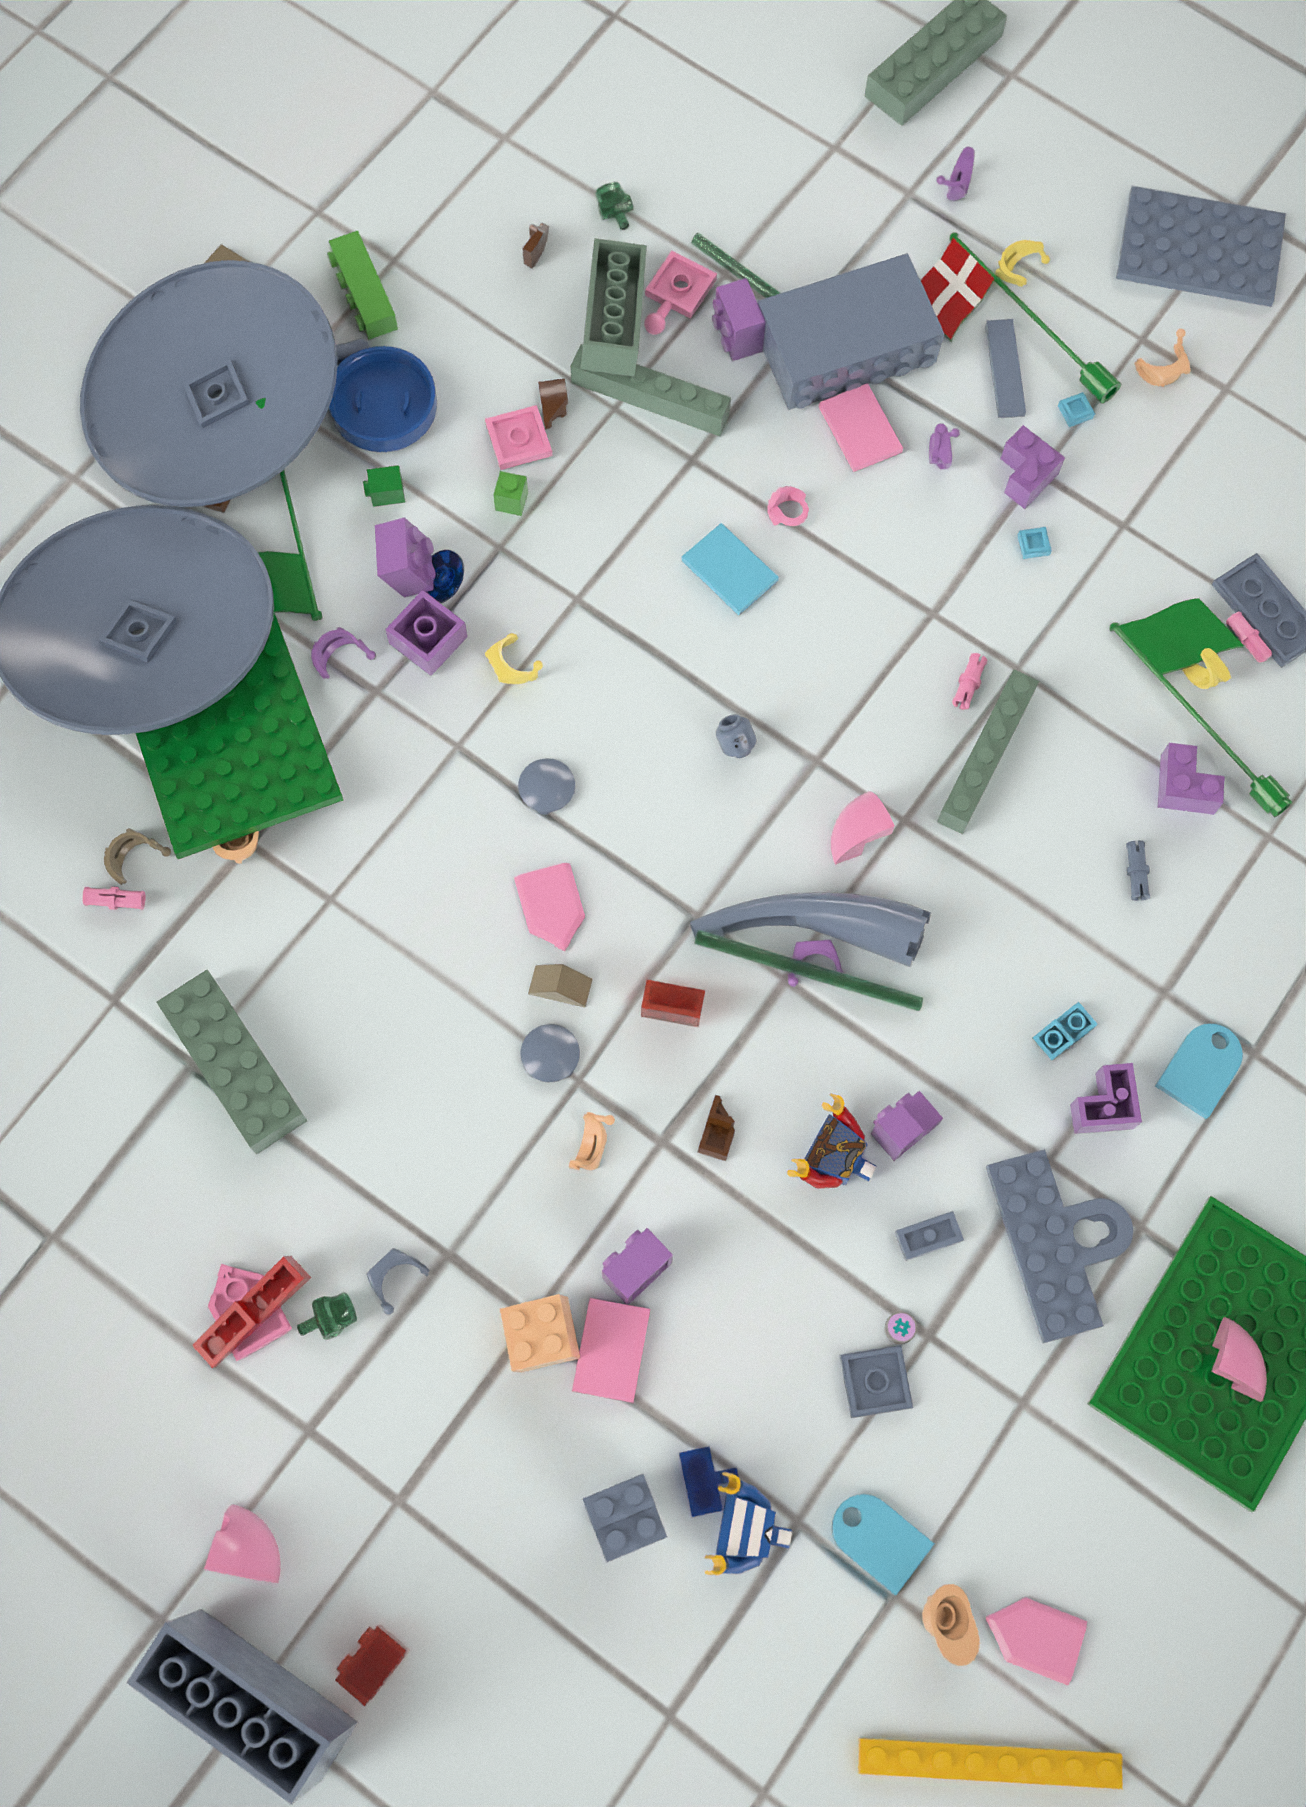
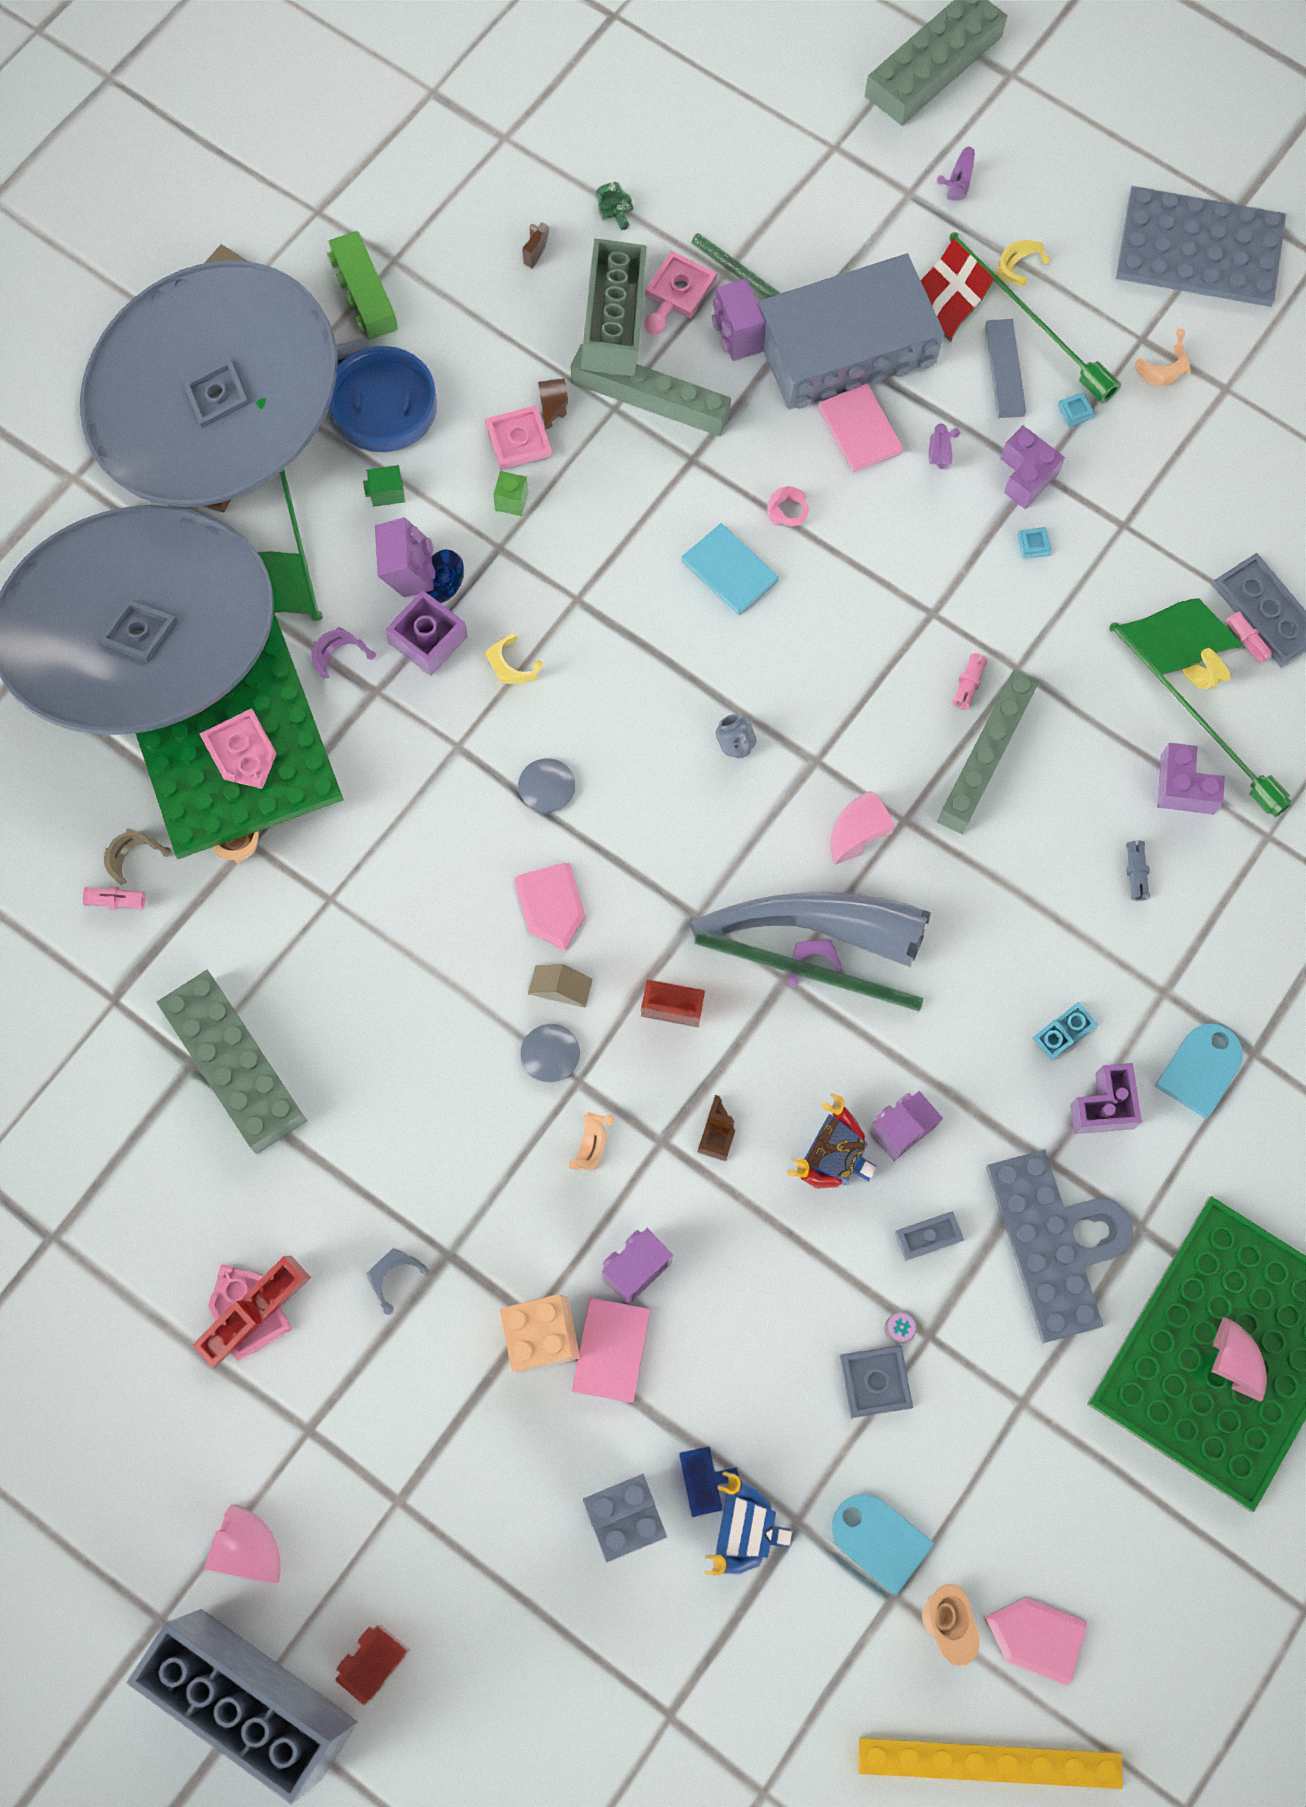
(241, 749): none -> bright pink tile
(331, 1316): clear green piece -> none

